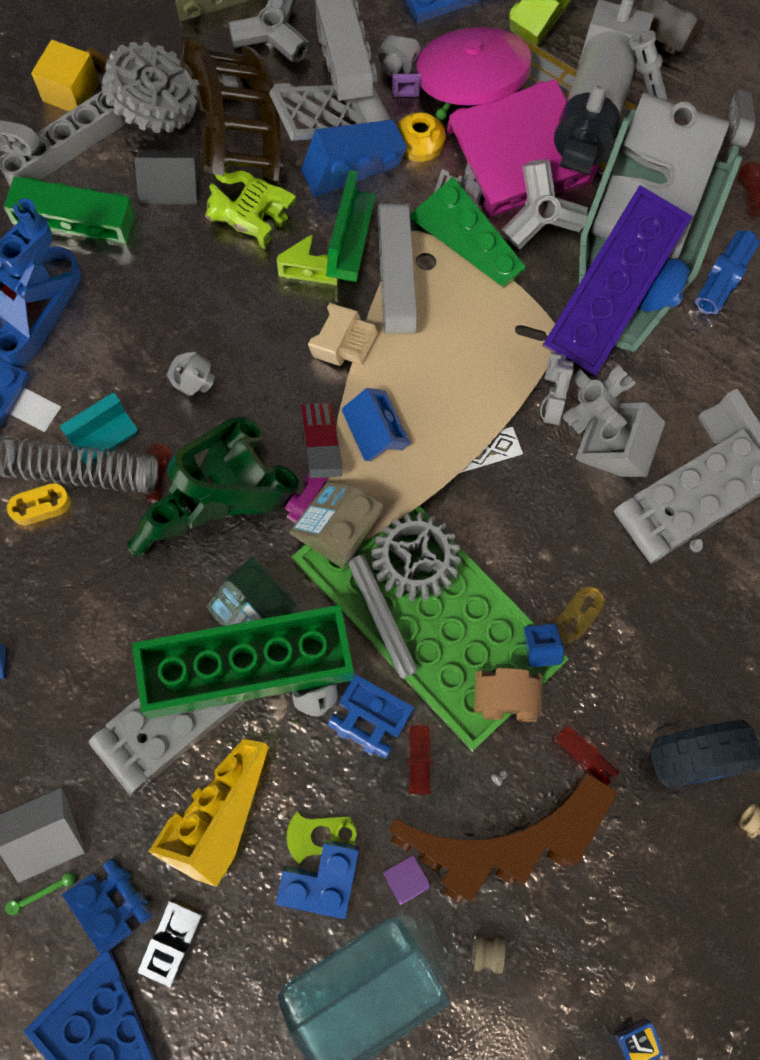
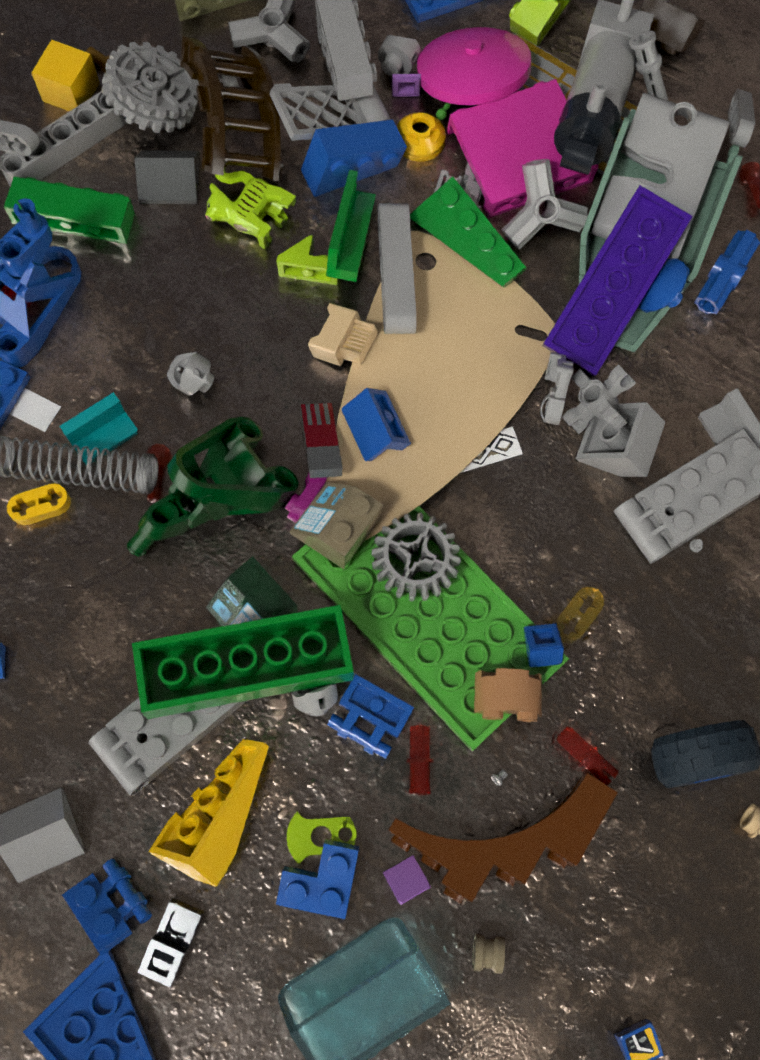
(14, 907): bright green hinge -> none
(382, 616): light grey axle -> none

